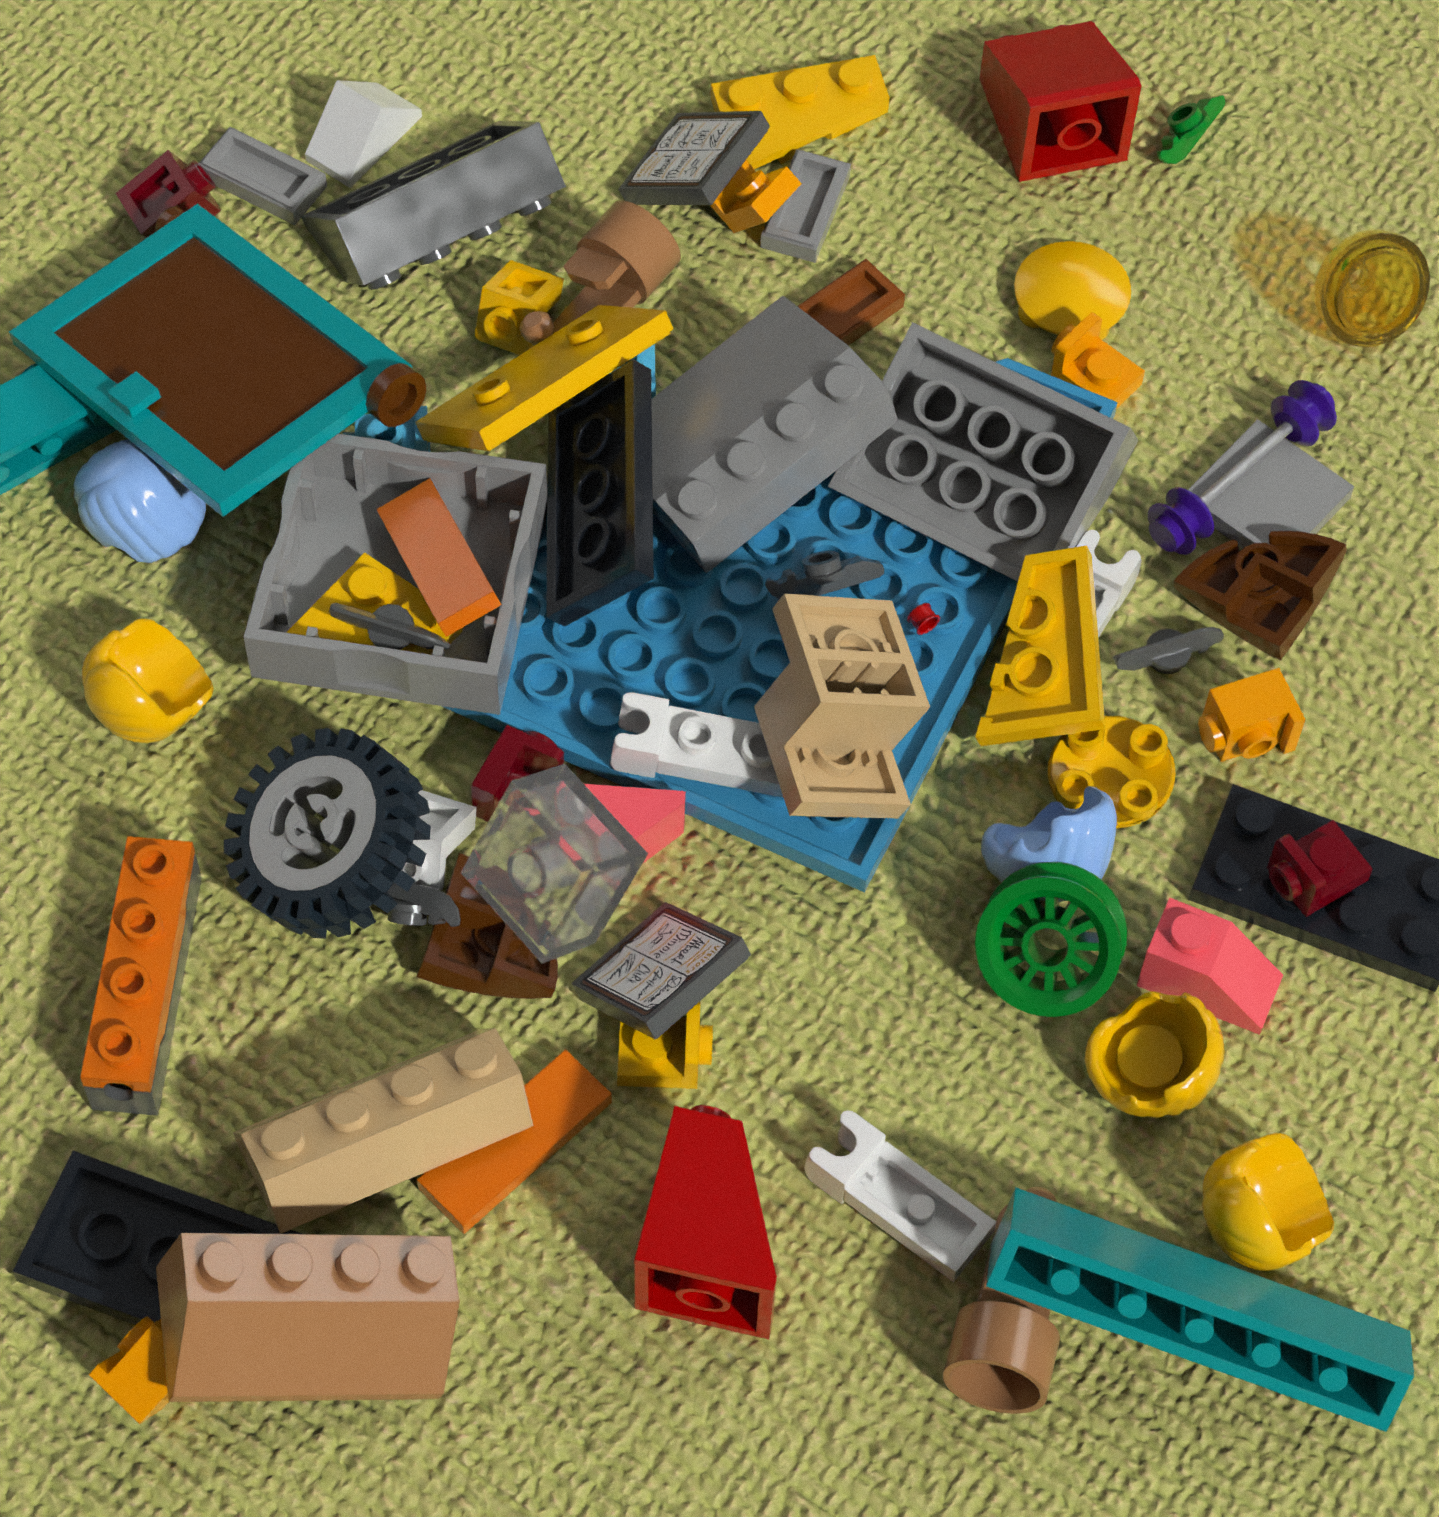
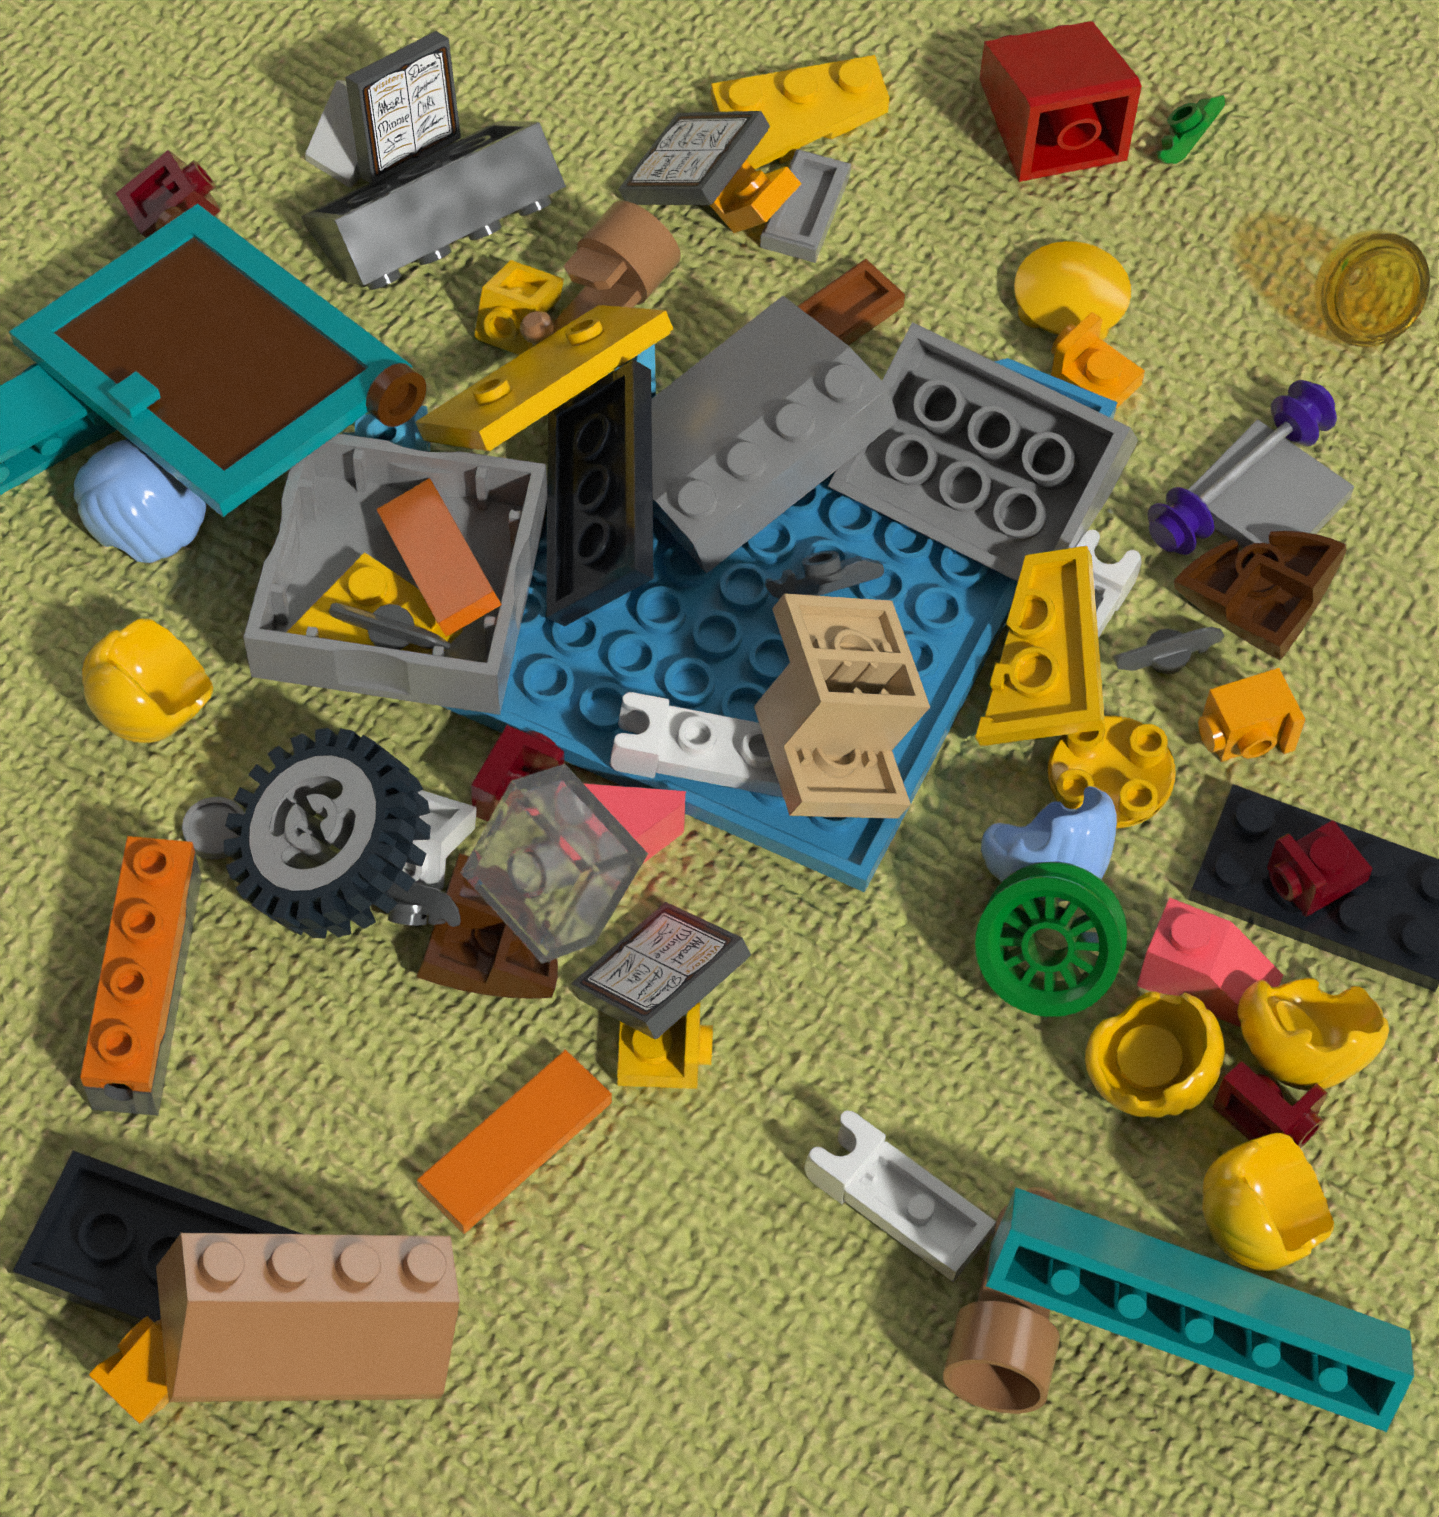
(206, 826): none -> light grey piece
(263, 175): light grey tile -> none
(386, 1128): tan slope -> none
(403, 107): none -> tile
(705, 1231): red slope -> none
(923, 618): red piece -> none
(1259, 1107): none -> dark red bracket
(1310, 1034): none -> yellow piece

